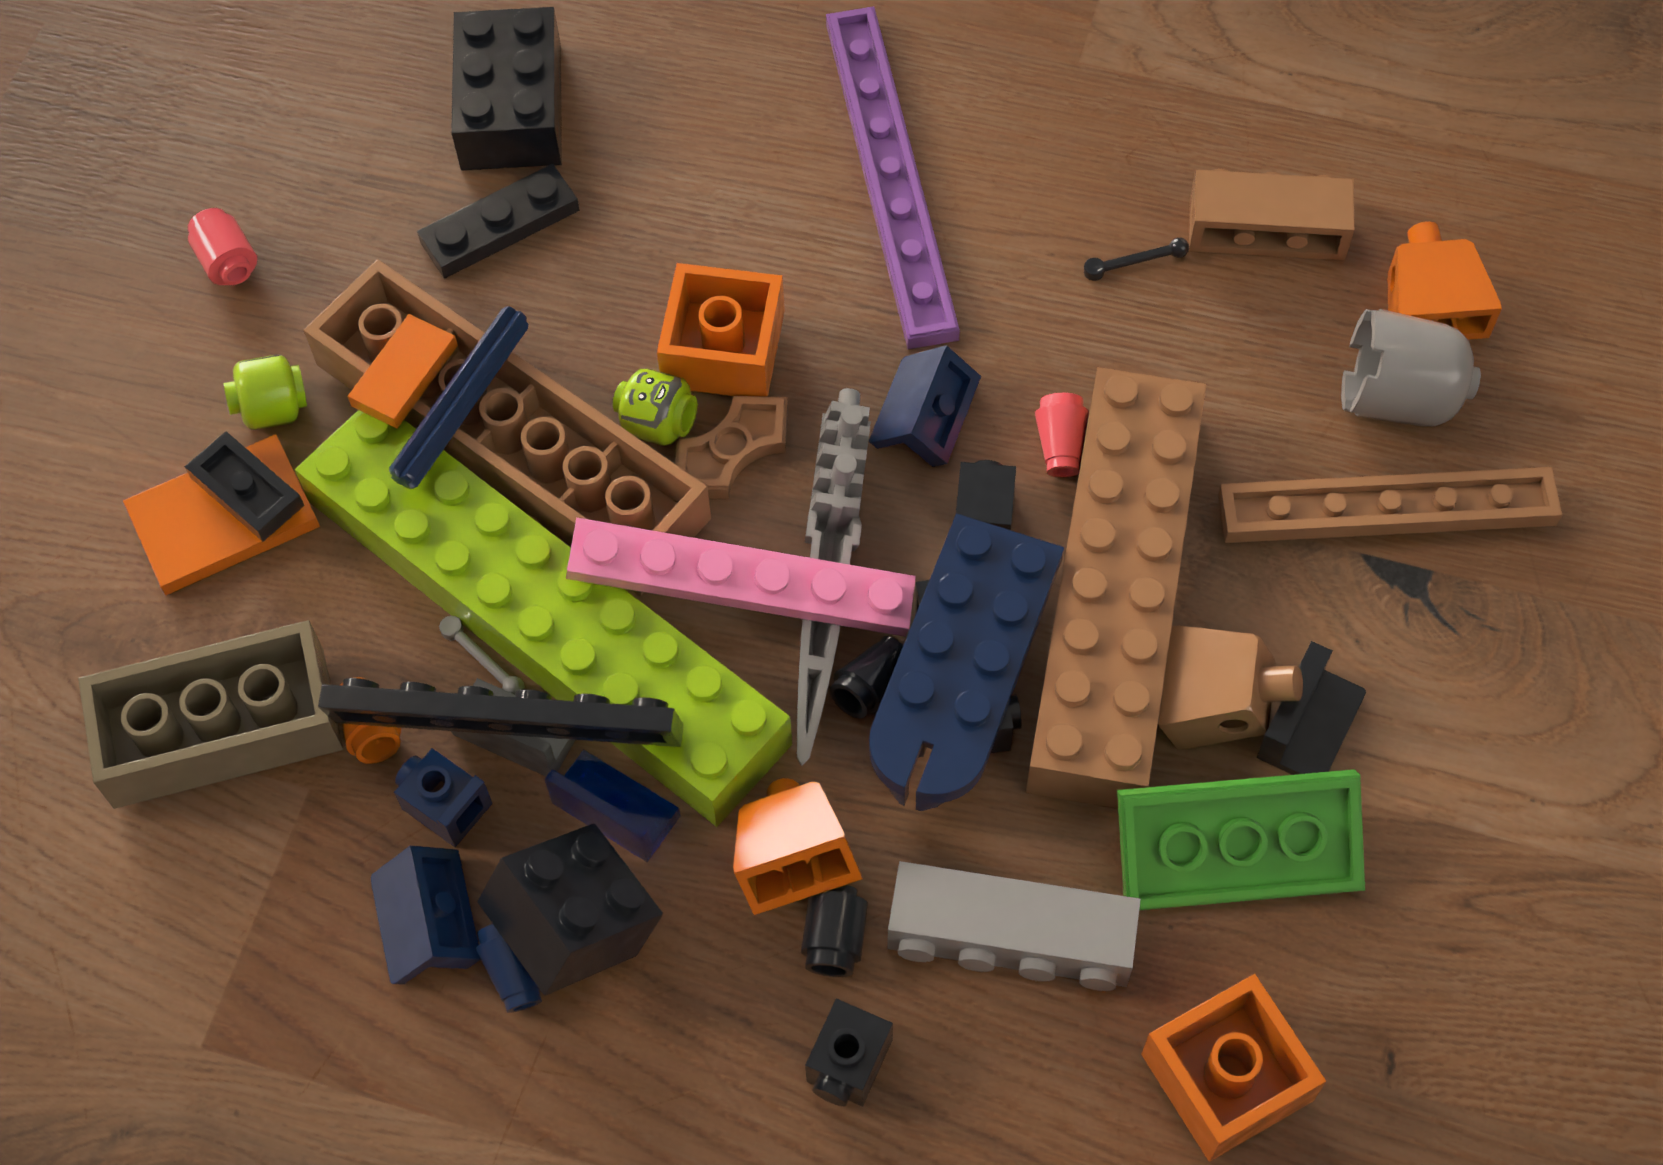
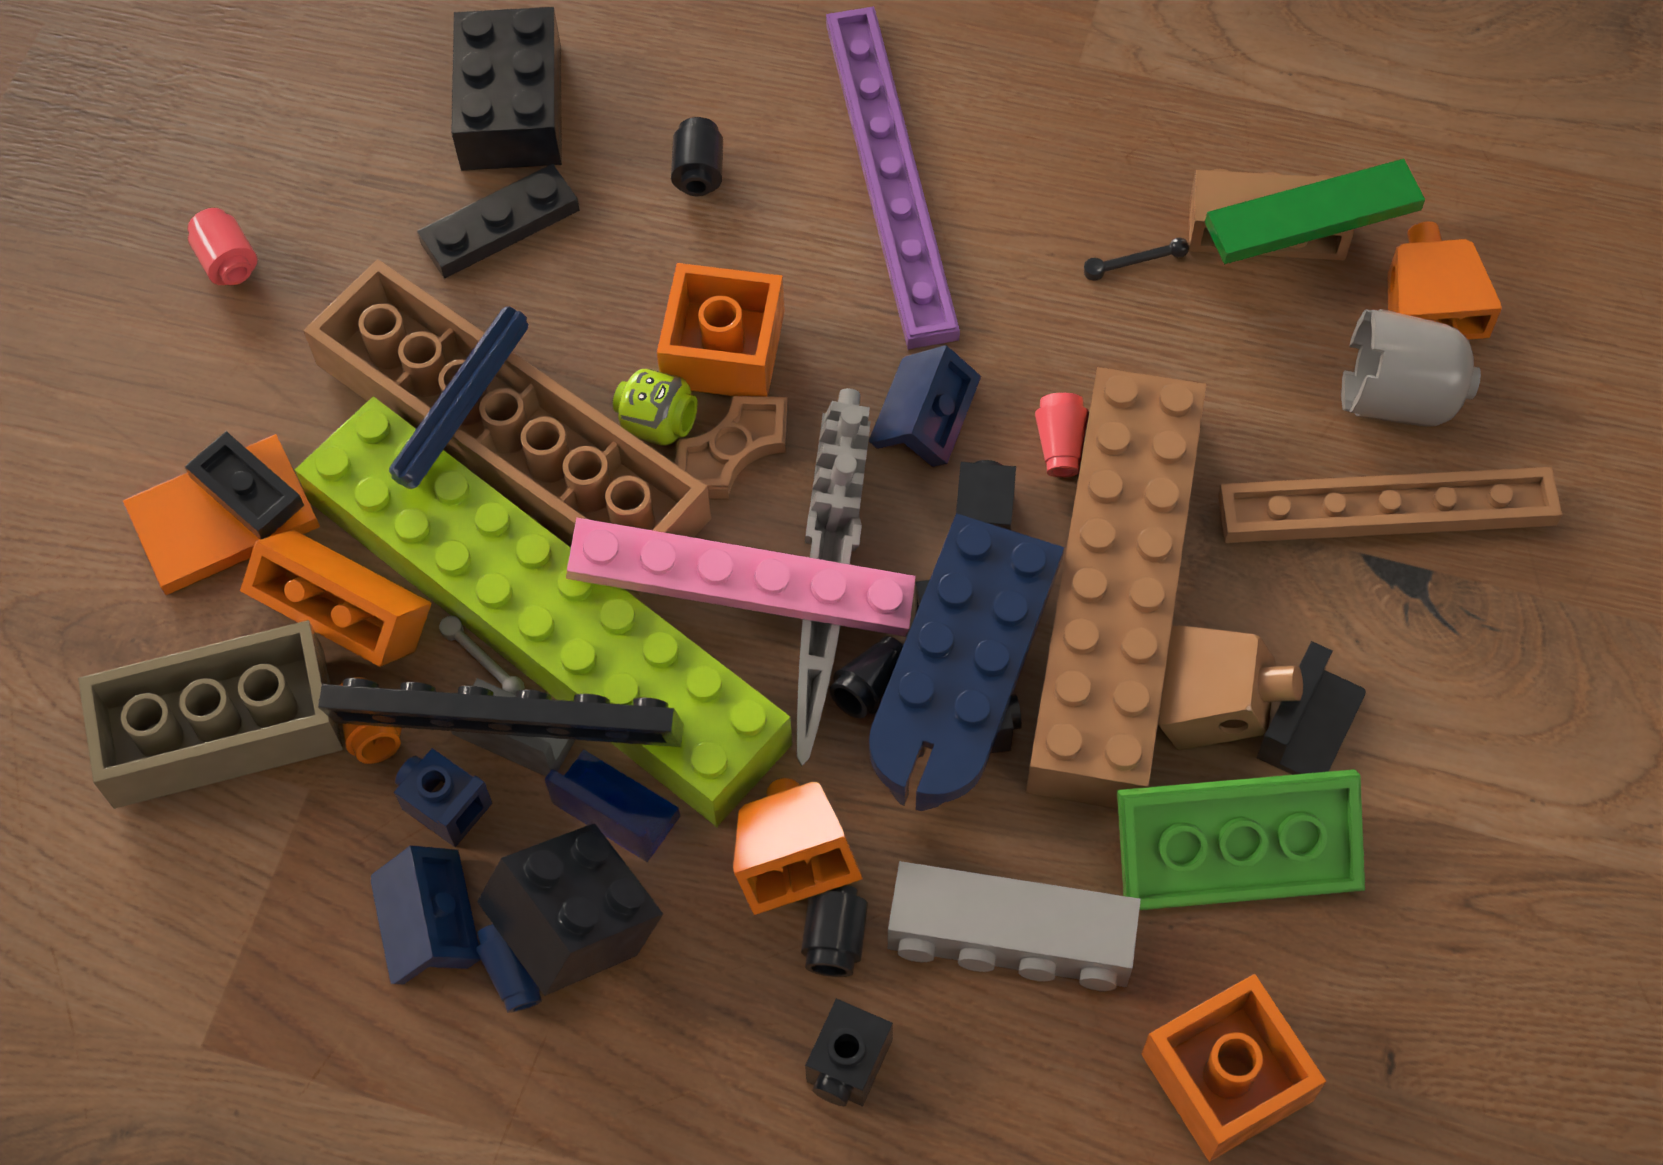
(265, 392): lime head -> none
(336, 596): none -> orange brick
(402, 371): orange tile -> none
(697, 157): none -> black brick
(1314, 211): none -> green tile

